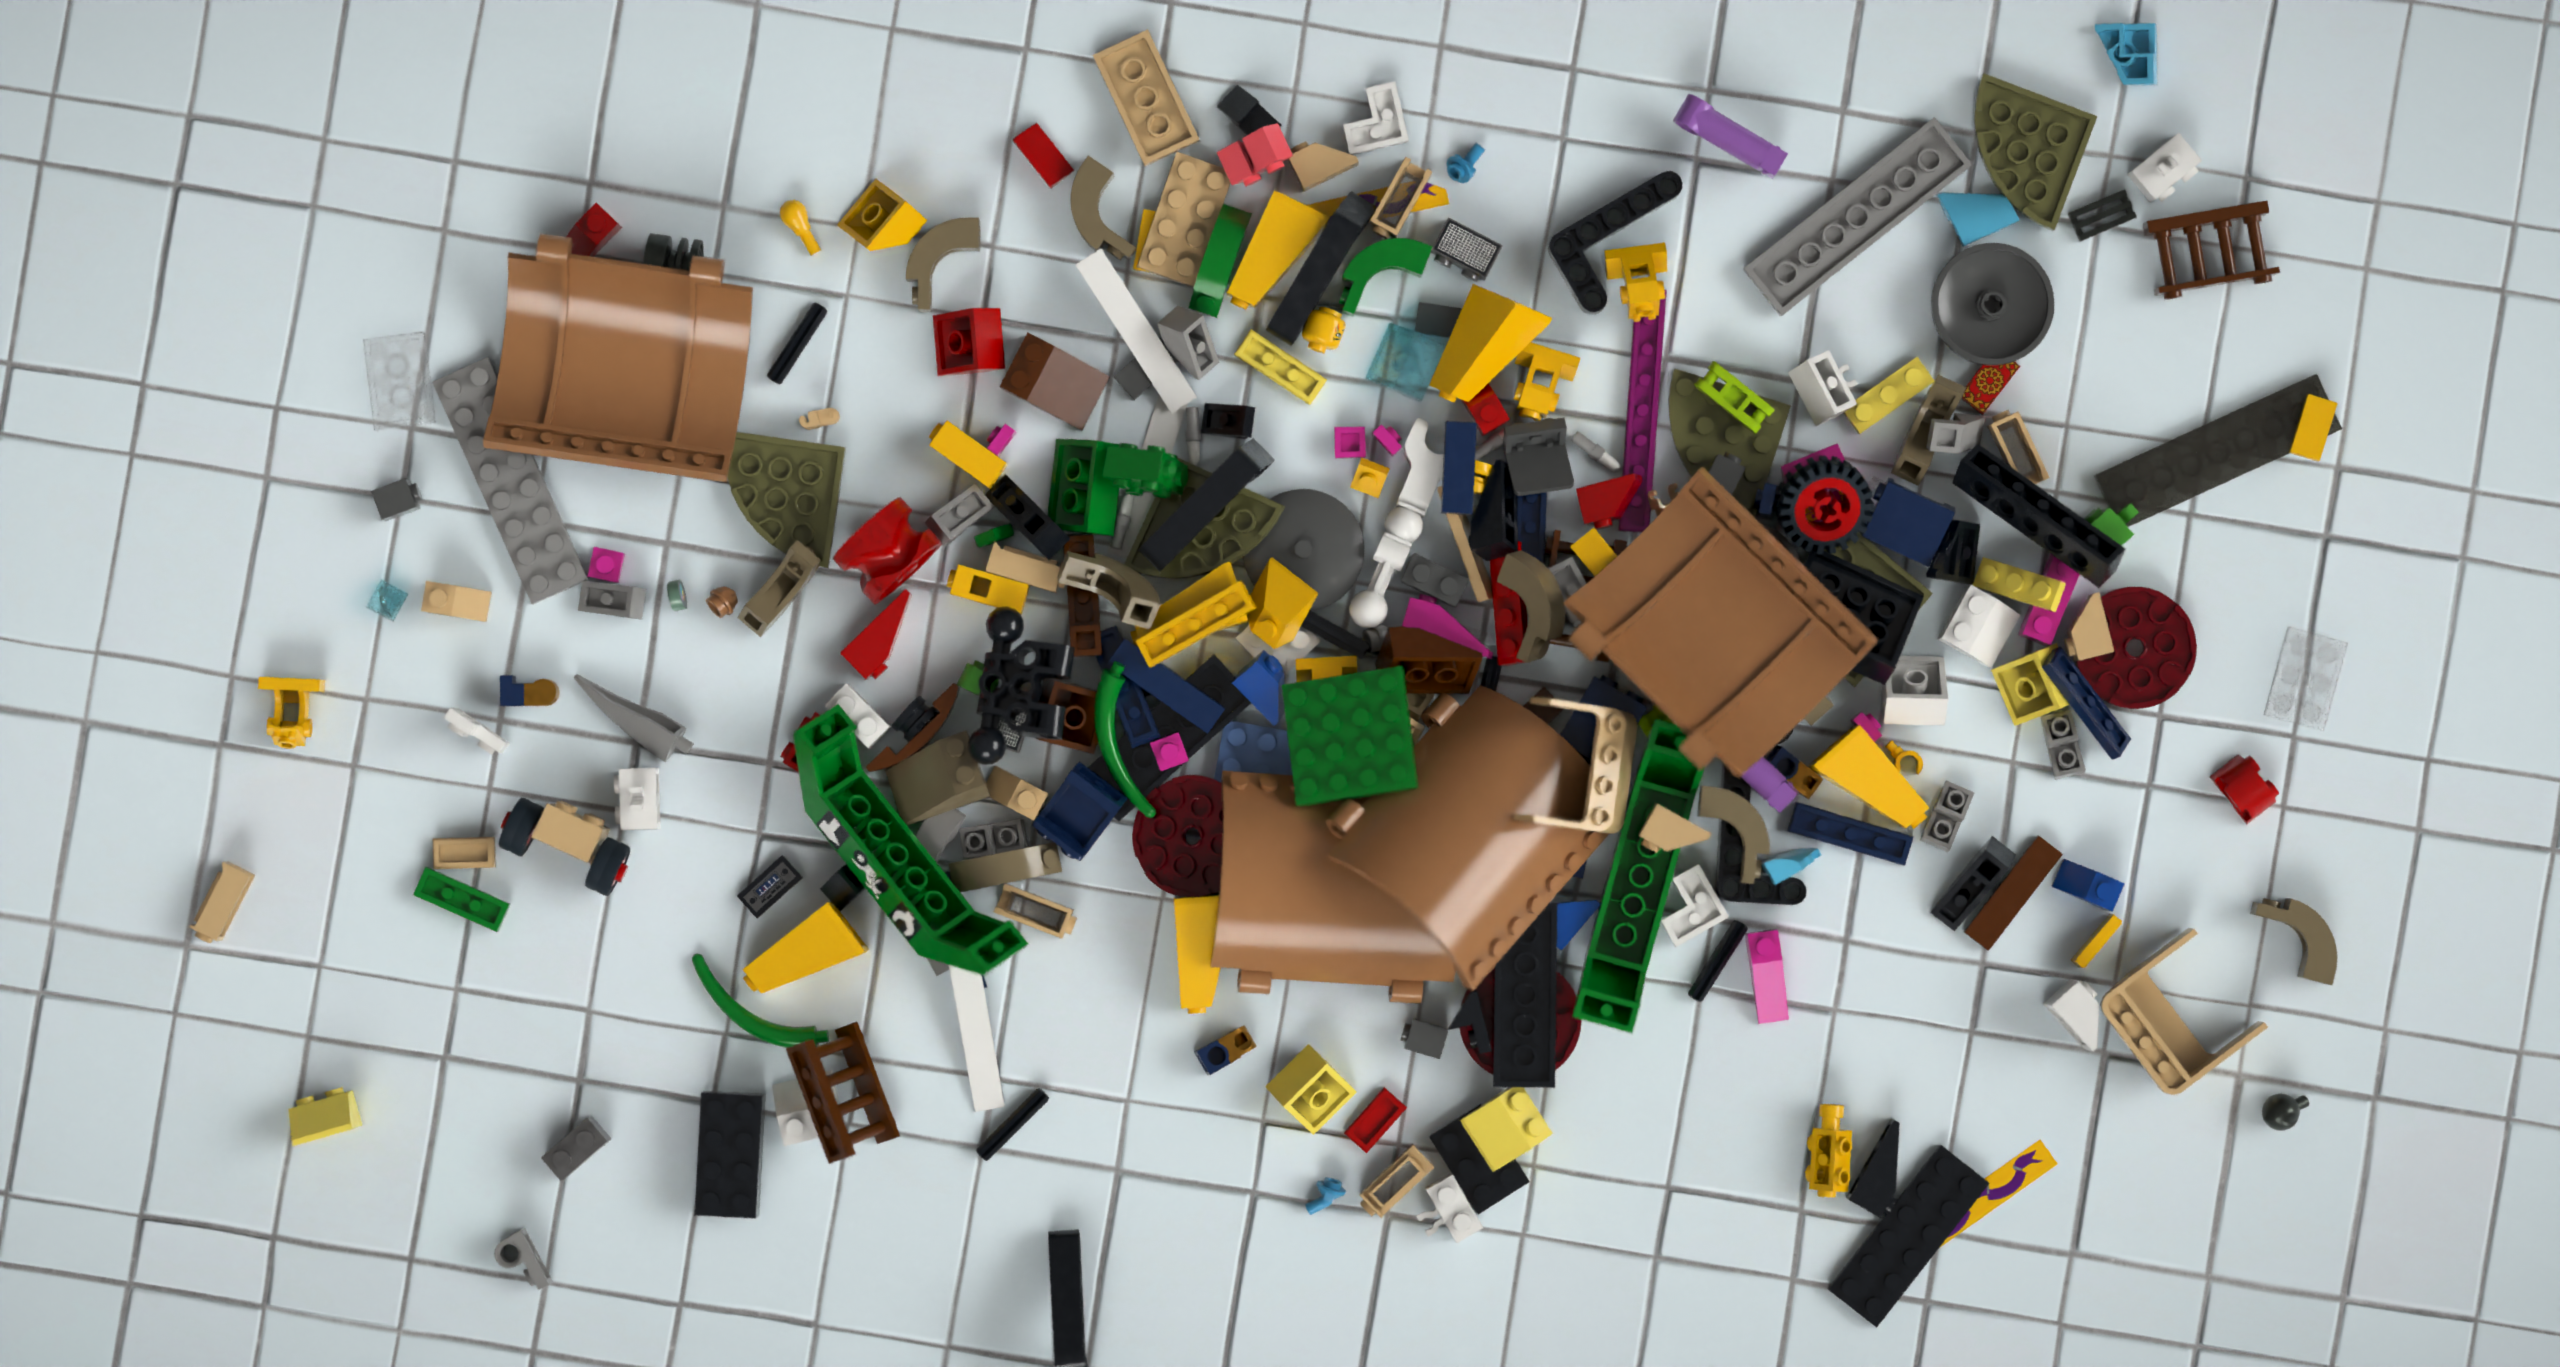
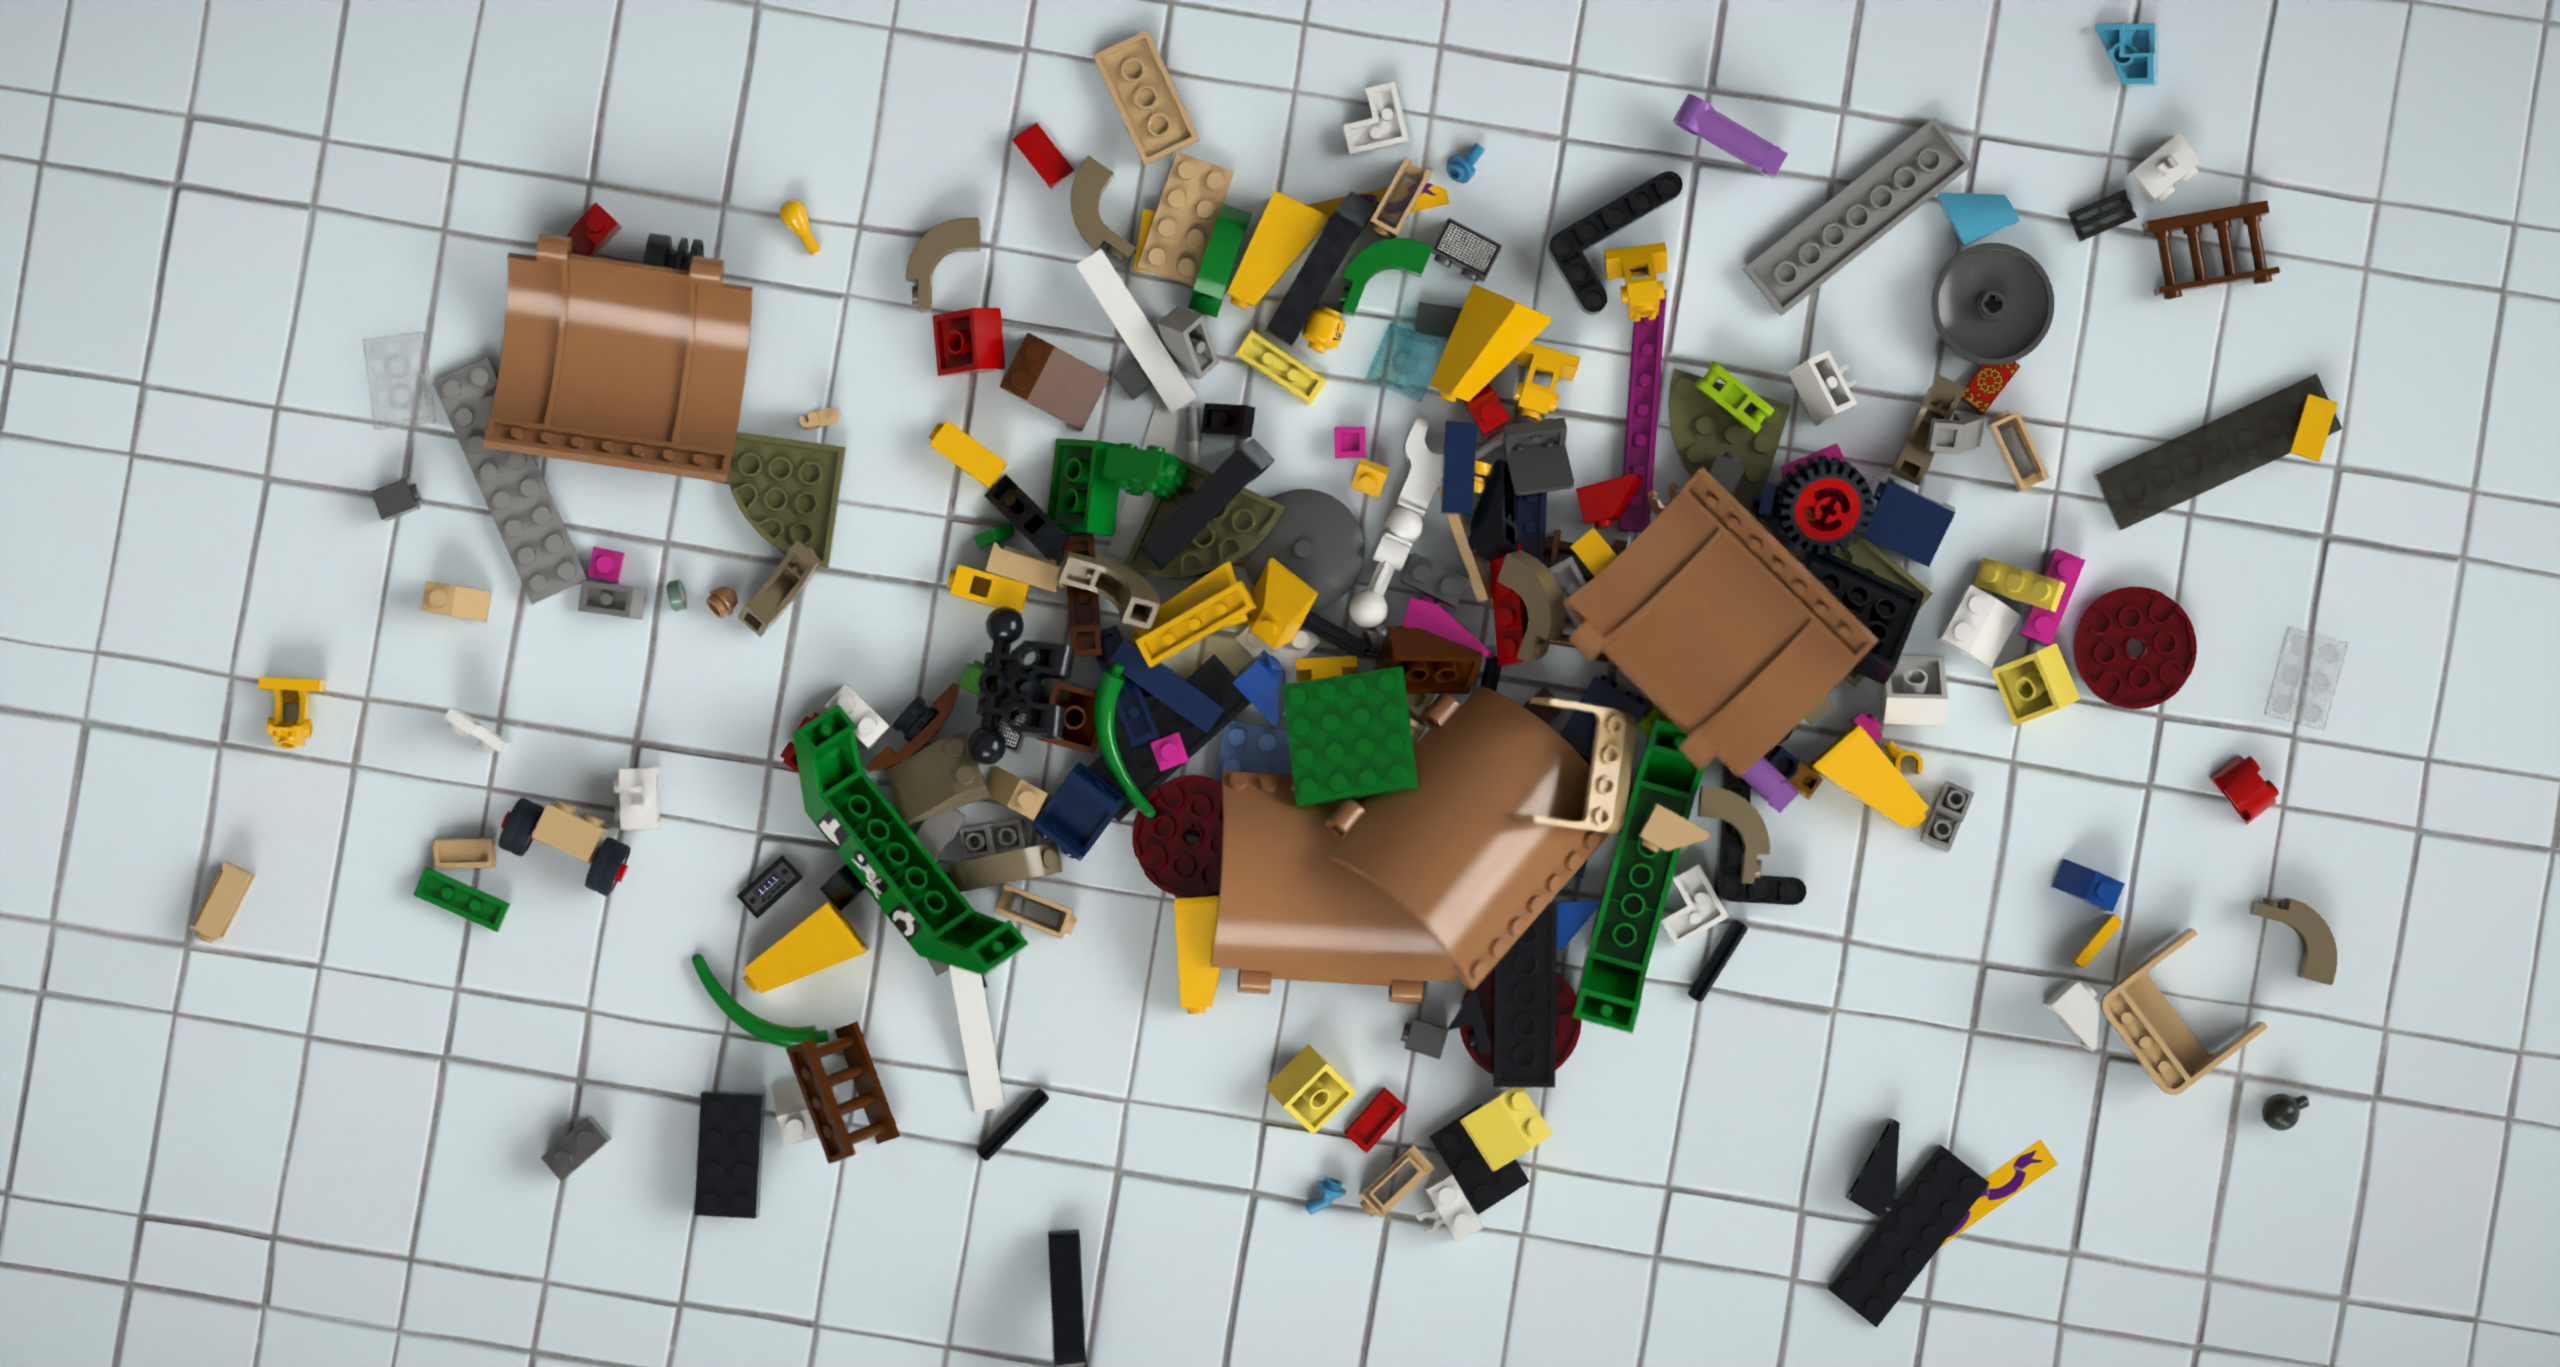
(323, 1117): light yellow slope -> none
(387, 600): clear light blue tile -> none
(535, 1269): light grey plate -> none
(540, 693): leg -> none
(647, 727): light grey piece -> none
(797, 343): black axle -> none
(875, 643): red slope -> none
(881, 219): yellow slope -> none
(887, 550): red piece -> none
(959, 514): light grey plate -> none
(1000, 439): dark pink plate -> none
(1122, 522): light grey piece -> none
(1225, 1050): leg -> none
(1245, 111): black slope -> none
(1258, 153): coral piece -> none
(1319, 163): tan slope -> none
(1388, 439): dark pink plate -> none
(1596, 452): light grey piece -> none
(1767, 975): slope -> none
(1788, 863): medium azure slope -> none
(1829, 1153): yellow brick -> none
(1850, 833): dark blue tile -> none
(1889, 395): light yellow plate -> none
(1956, 554): black wing -> none
(1974, 883): black slope -> none
(2013, 893): reddish brown tile -> none
(2030, 146): olive plate -> none
(2038, 515): black brick -> none
(2062, 744): light grey slope -> none
(2086, 703): dark blue tile -> none
(2089, 631): tan slope -> none
(2112, 523): bright green brick -> none

